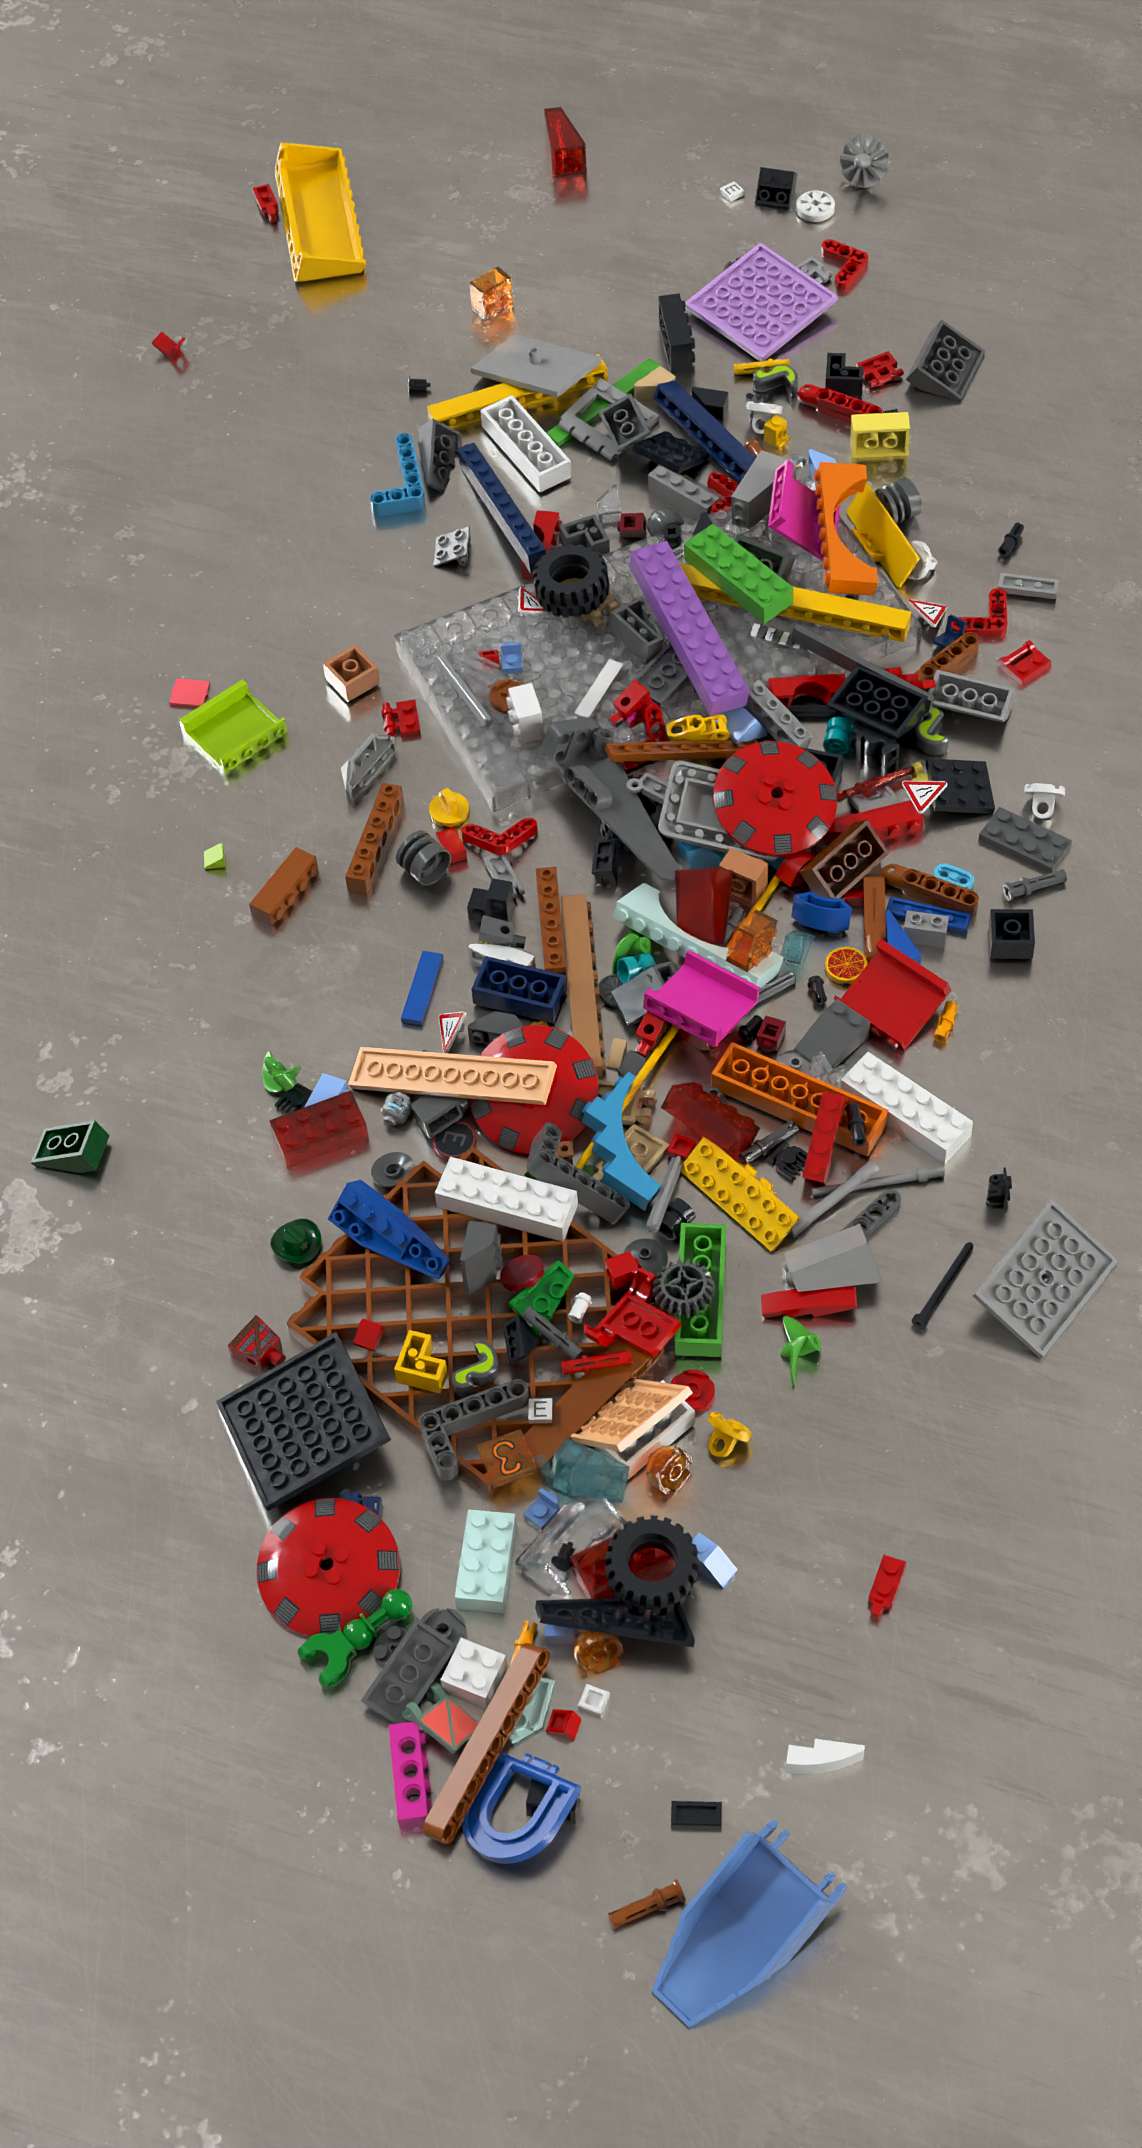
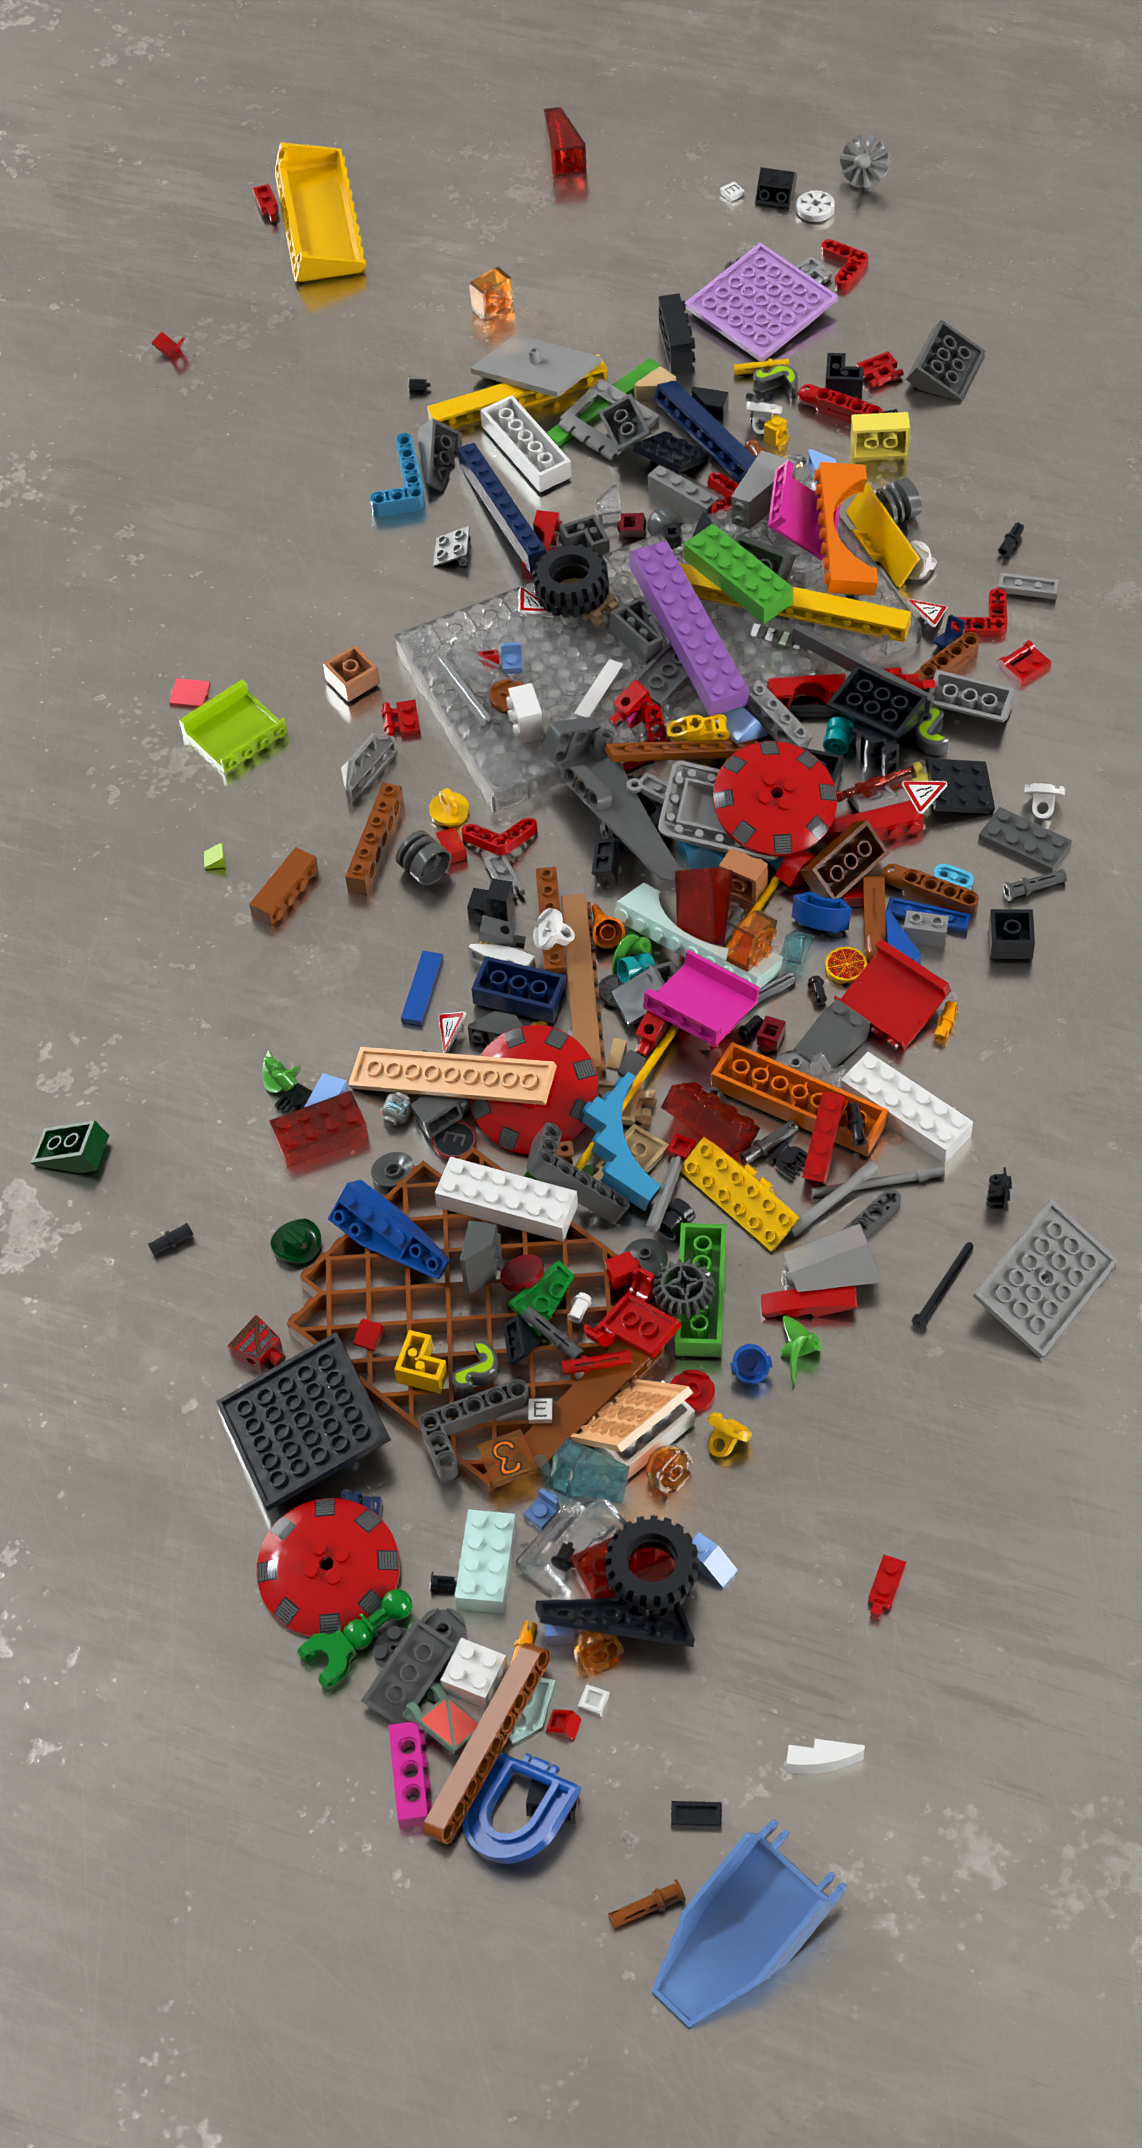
(170, 1239): none -> black pin
(442, 1582): none -> black piece
(550, 930): none -> white tile
(607, 930): none -> orange hat
(751, 1364): none -> blue cap

